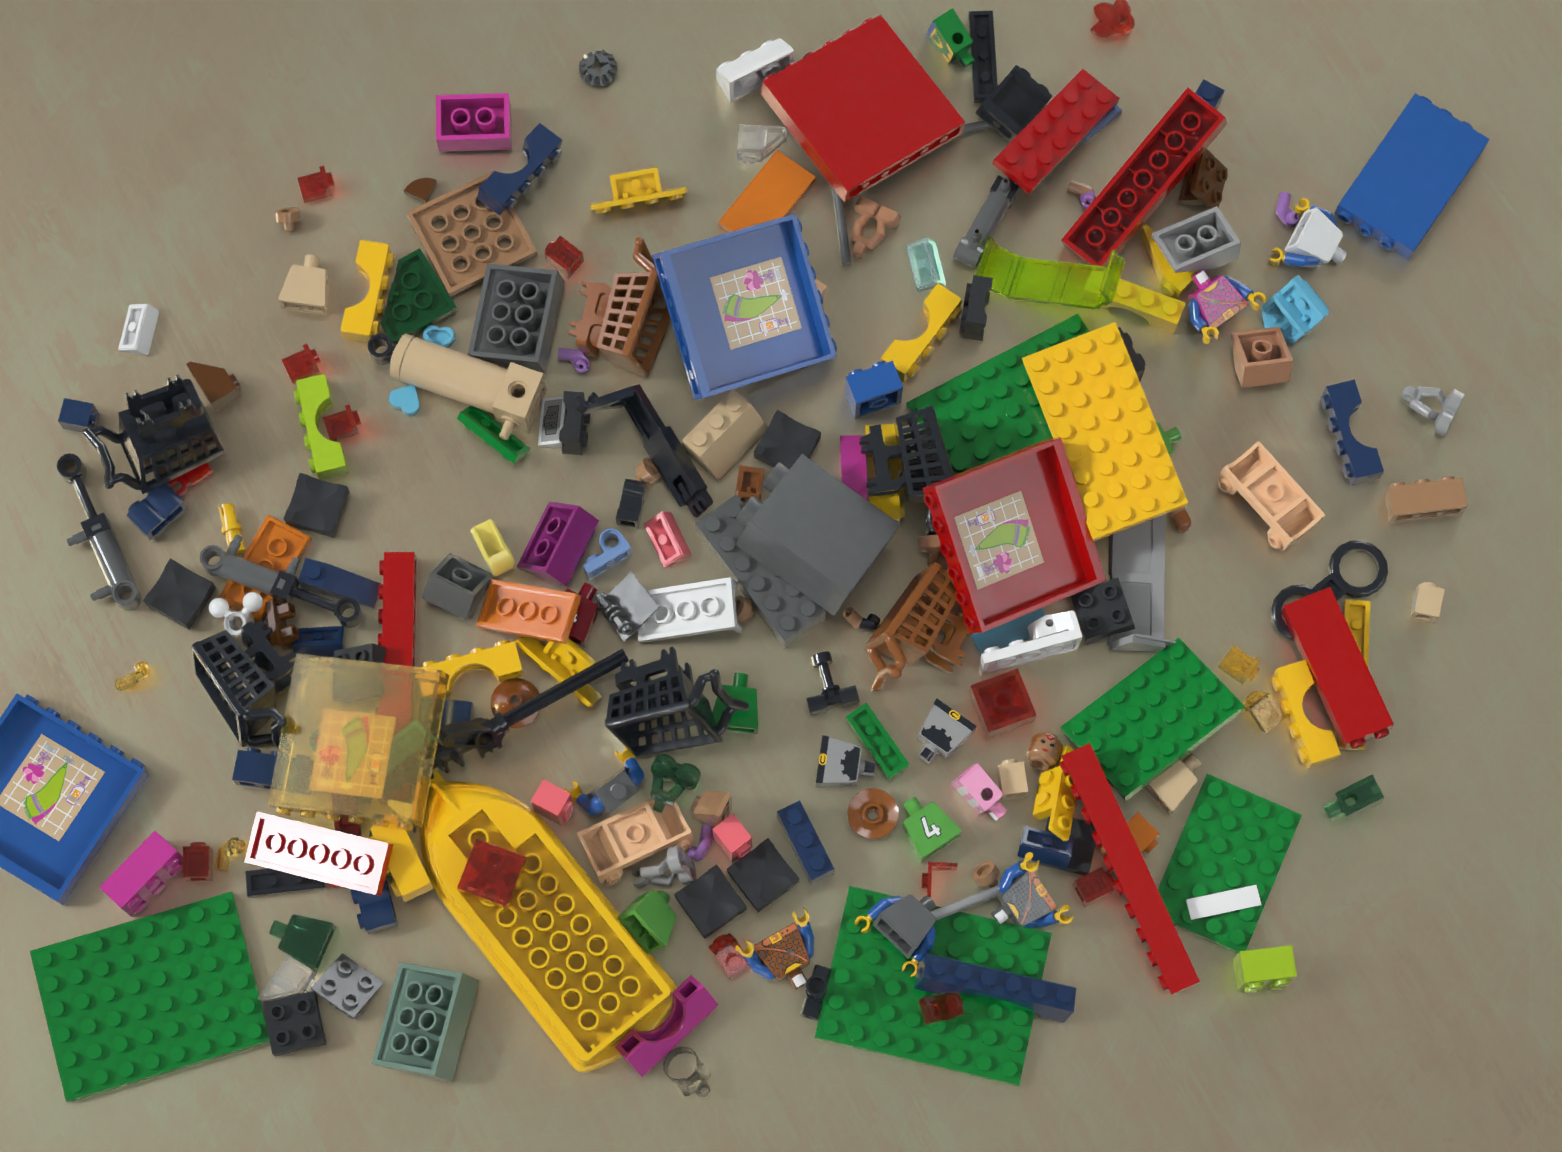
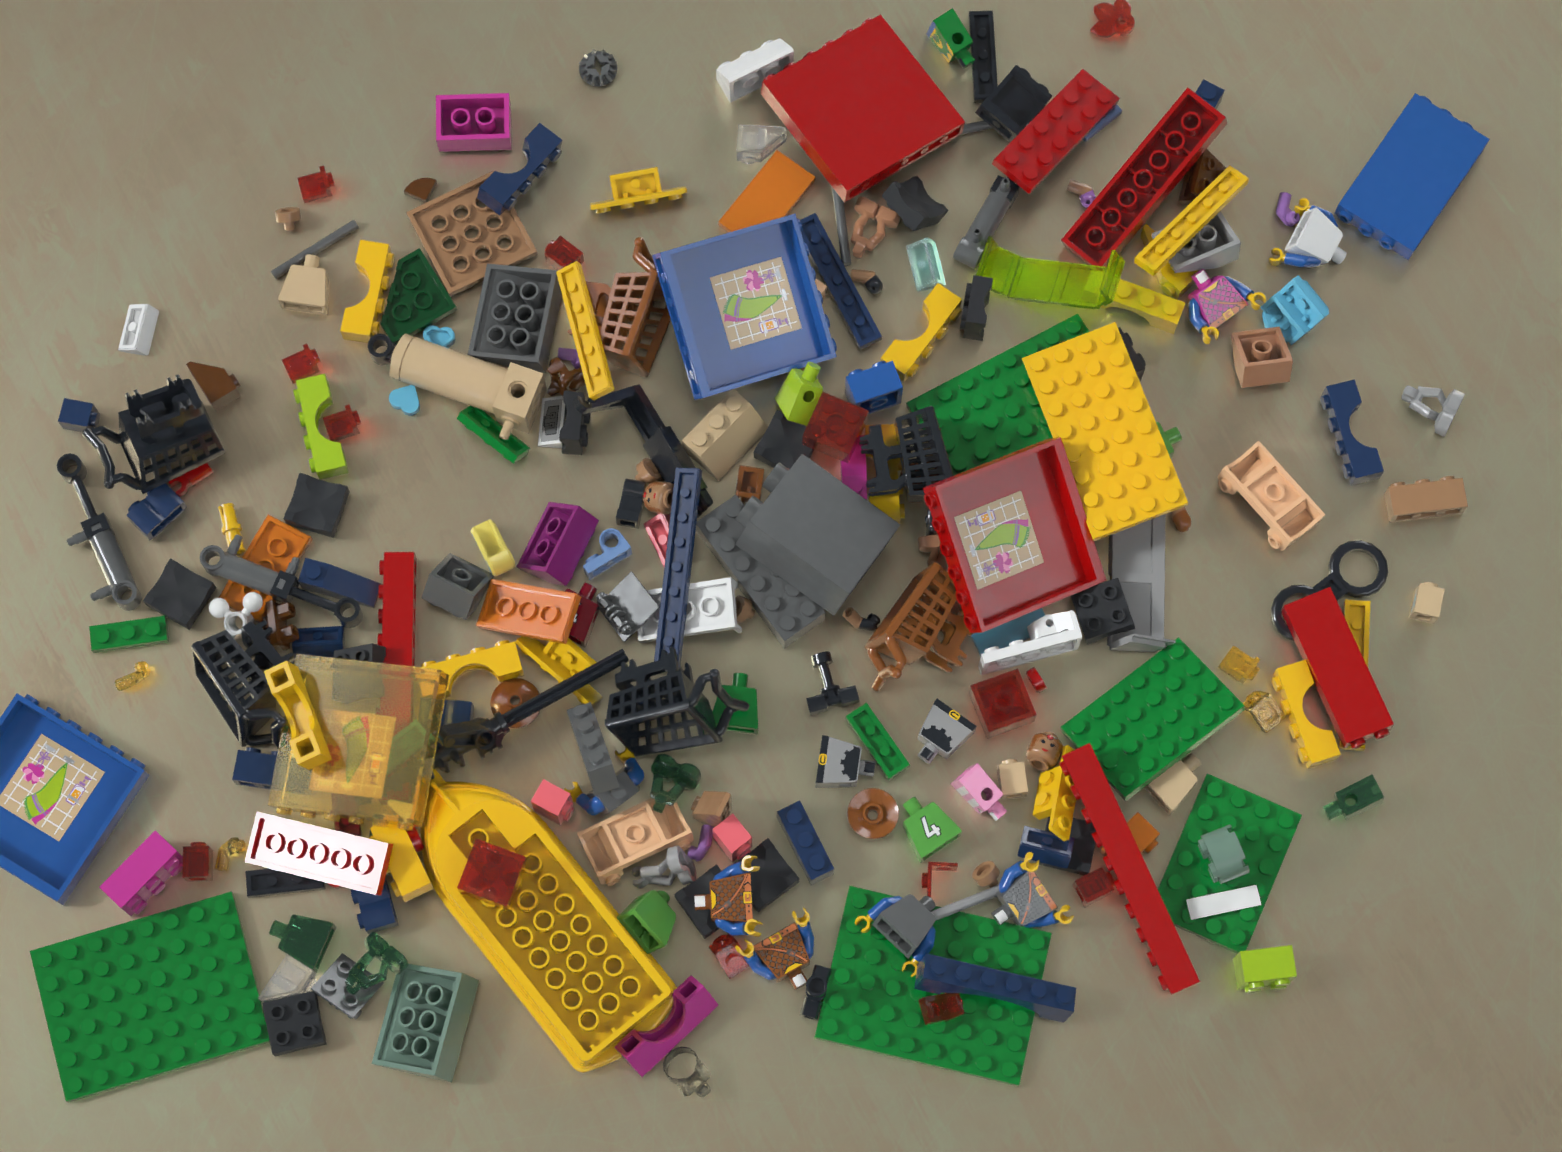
(129, 634): none -> green plate
(306, 735): none -> yellow arch
(315, 248): none -> dark grey bar
(379, 949): none -> clear green piece
(416, 840): none -> red tile
(567, 381): none -> reddish brown hair
(585, 331): none -> yellow tile
(592, 748): none -> dark grey brick
(658, 497): none -> medium nougat head
(678, 561): none -> dark blue tile
(731, 899): none -> torso
(800, 393): none -> lime torso
(835, 427): none -> clear red brick
(839, 283): none -> dark blue plate
(869, 279): none -> arm
(914, 204): none -> black brick
(1036, 680): none -> red tile
(1191, 220): none -> yellow plate
(1224, 854): none -> sand green brick

